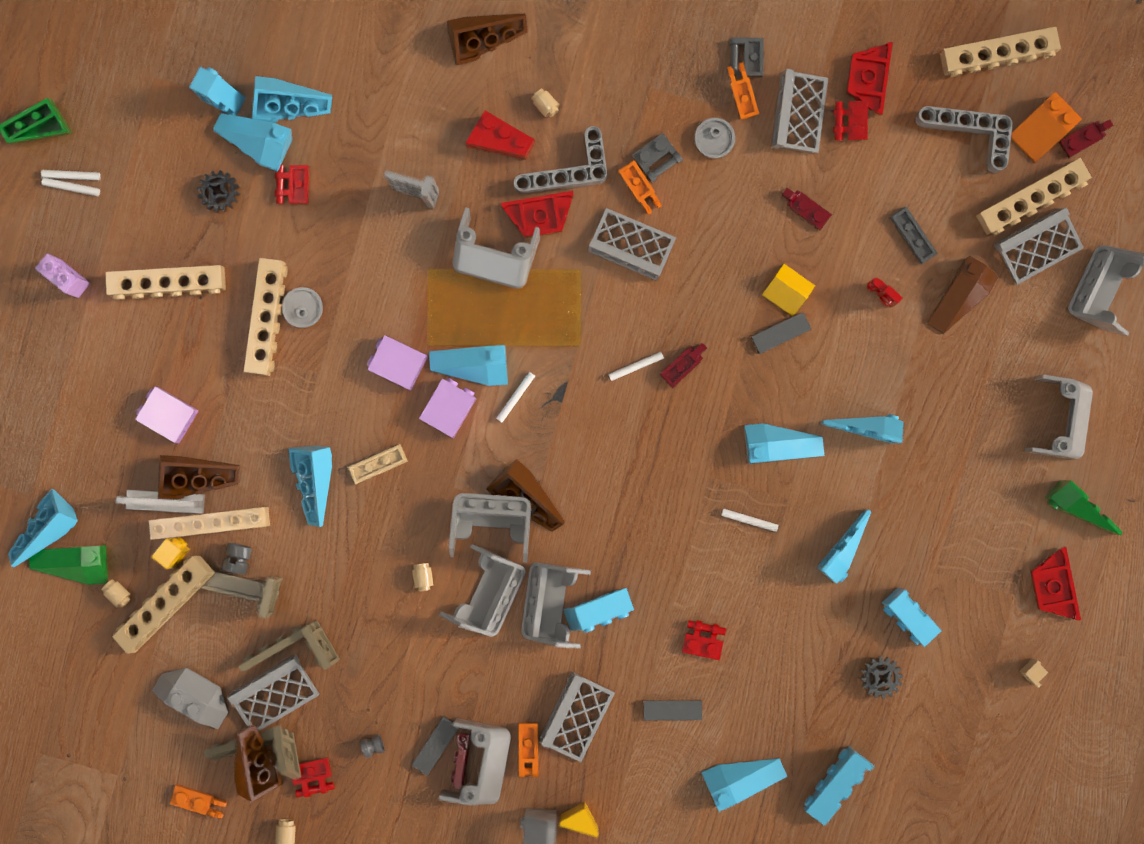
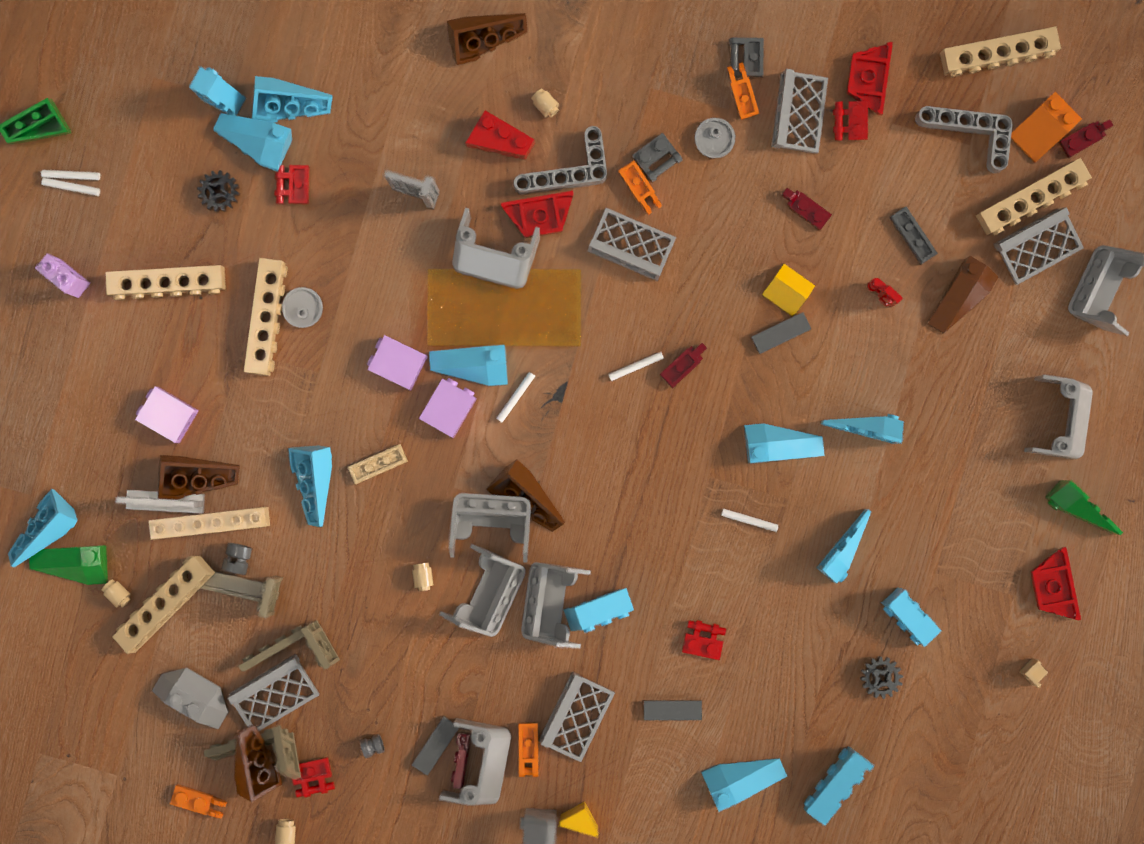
(171, 552): yellow brick -> none

